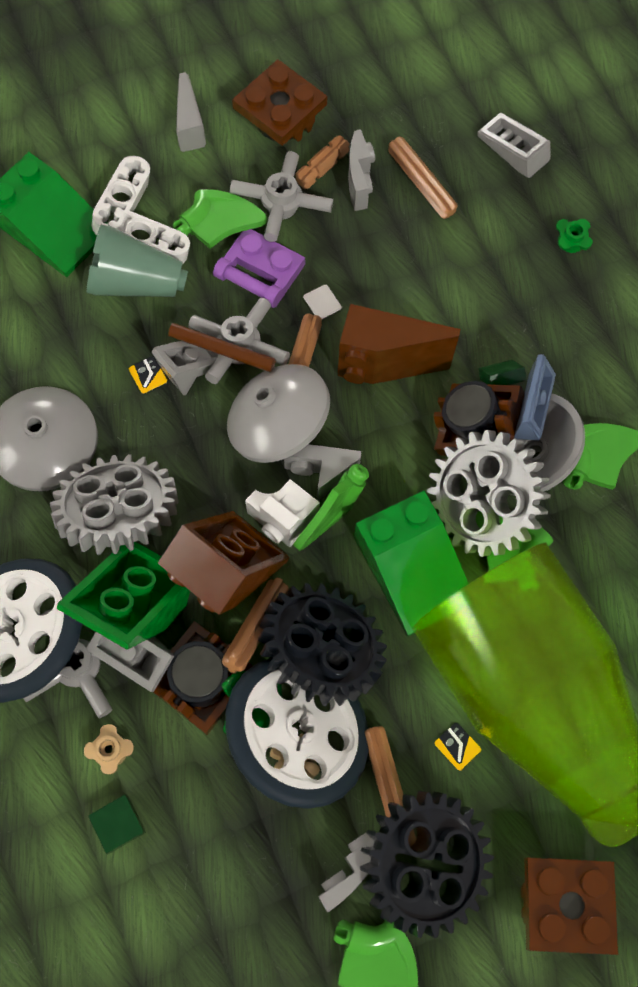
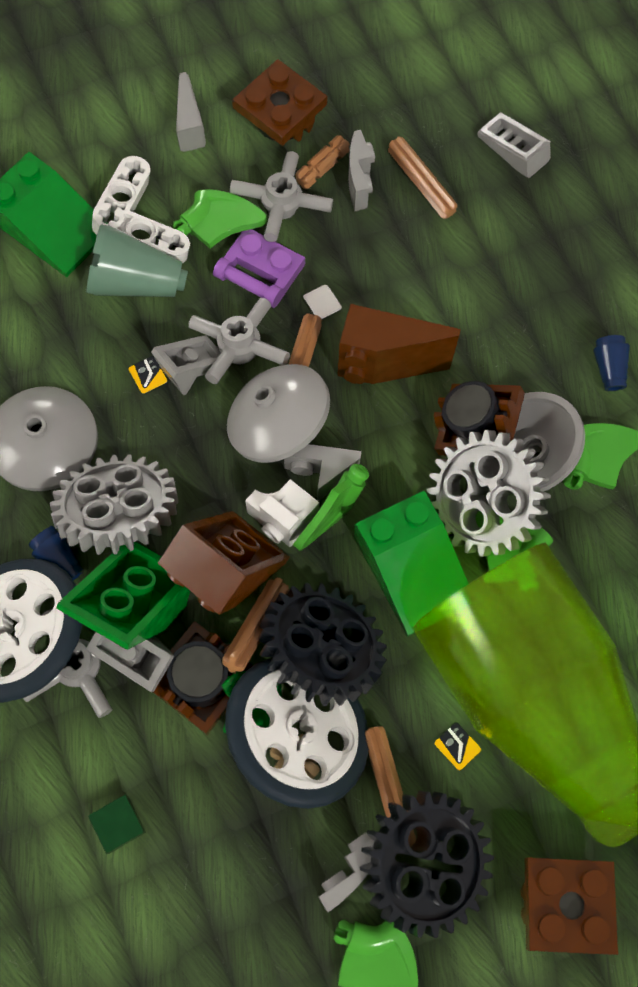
(52, 548): none -> dark blue cone
(109, 761): tan plate -> none
(222, 347): reddish brown bar -> none
(502, 373): dark green tile -> none
(536, 400): sand blue slope -> none
(572, 243): green plate -> none
(612, 360): none -> dark blue cone

